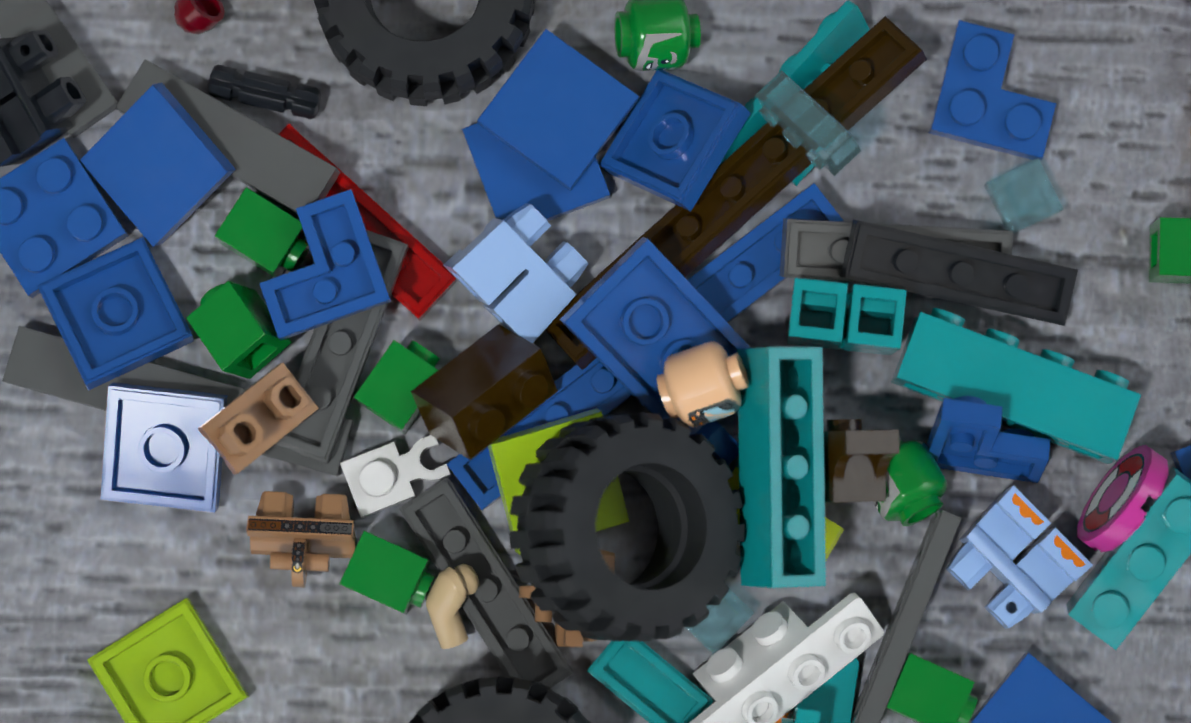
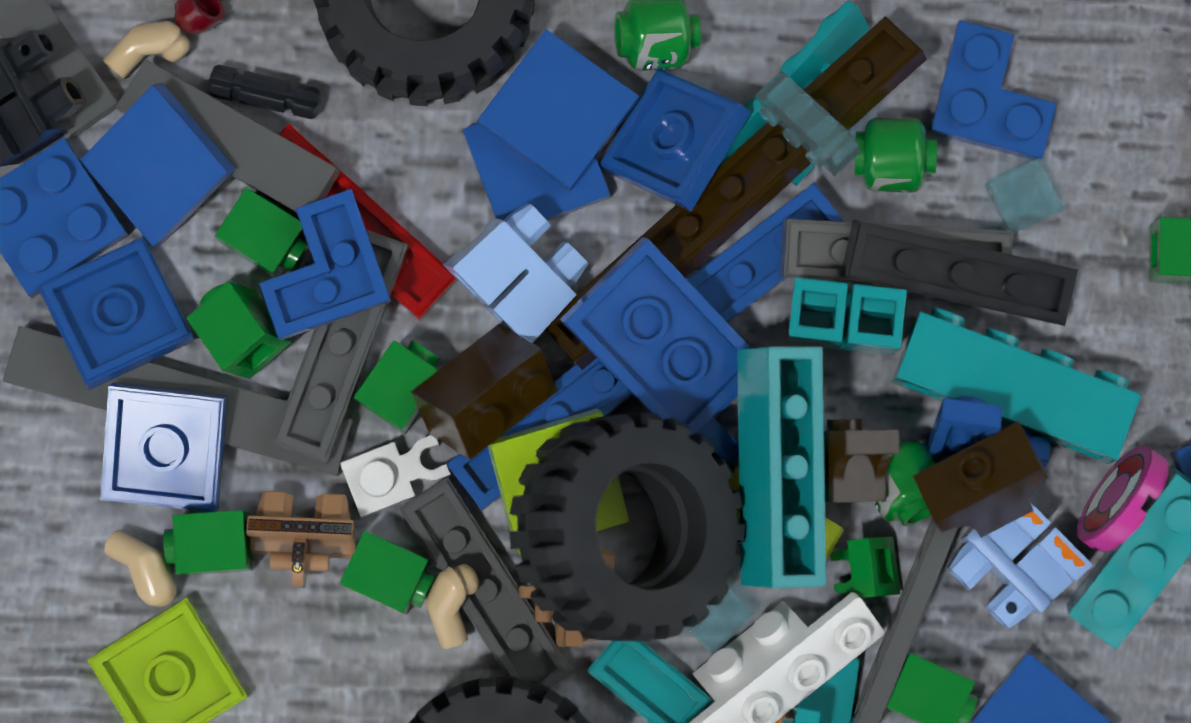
(147, 40): none -> tan arm
(147, 568): none -> tan arm
(208, 543): none -> green brick
(258, 418): medium nougat hips -> none
(702, 384): light nougat head -> none
(871, 566): none -> green tile
(894, 155): none -> green head
(983, 483): none -> dark brown brick

